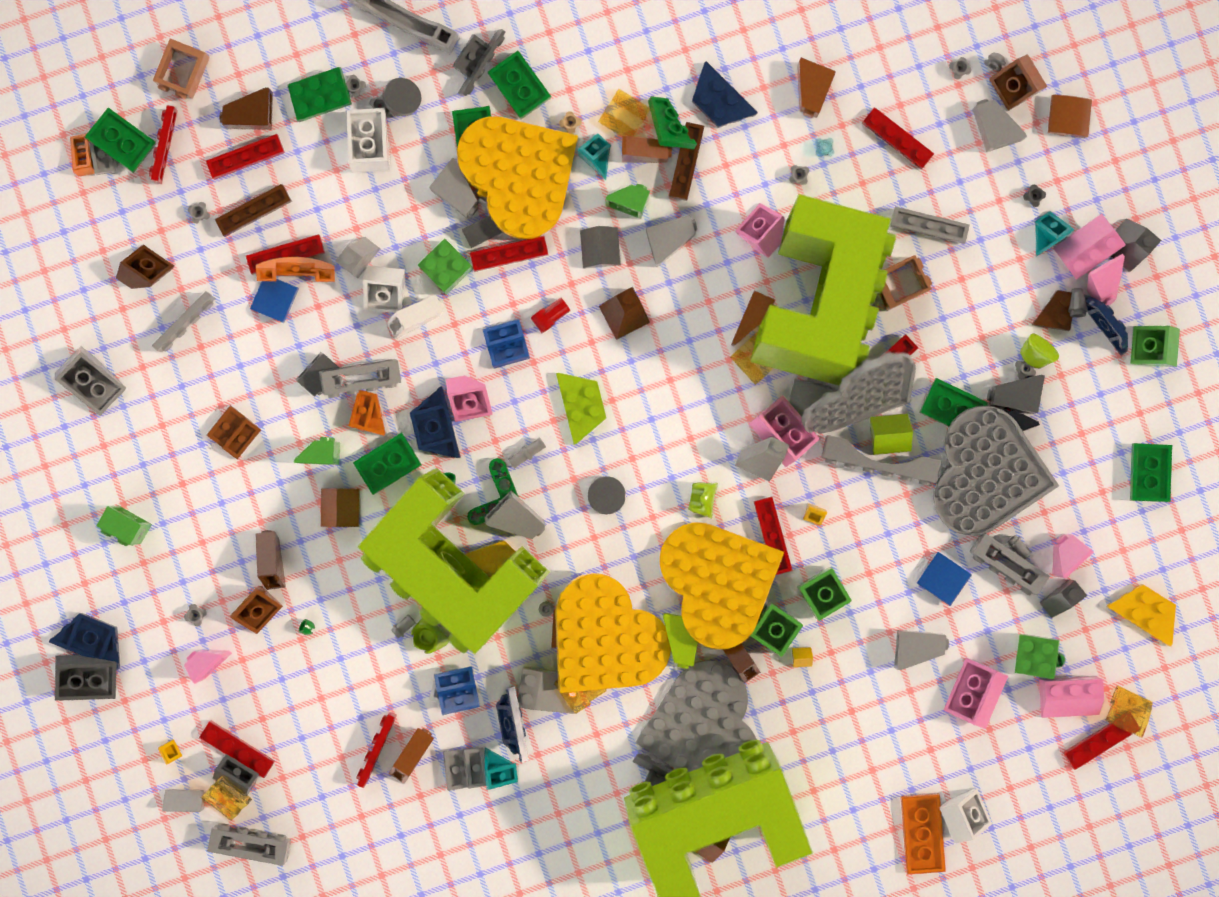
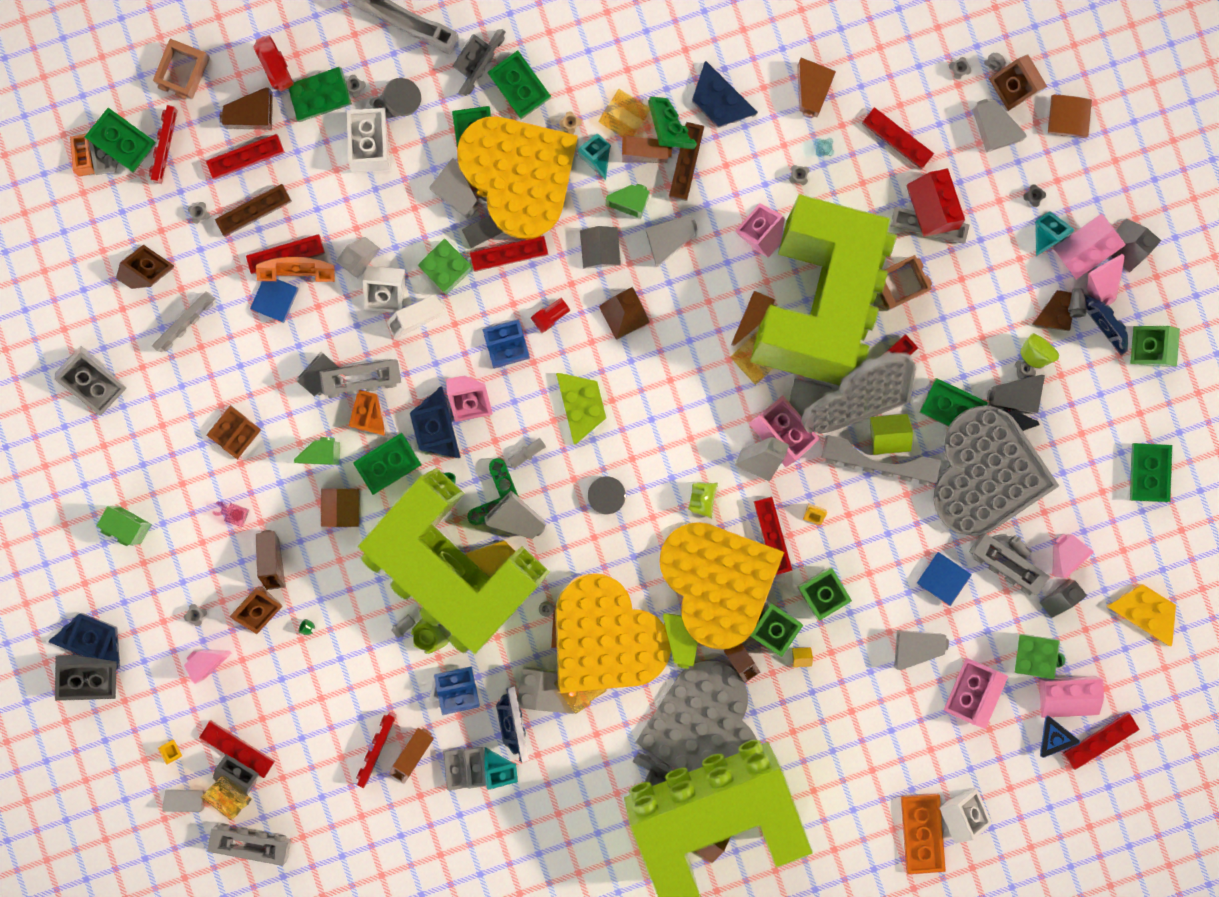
(233, 514): none -> clear pink plate
(273, 63): none -> red piece
(936, 203): none -> red slope
(1055, 738): none -> black piece
(1129, 711): clear yellow slope -> none

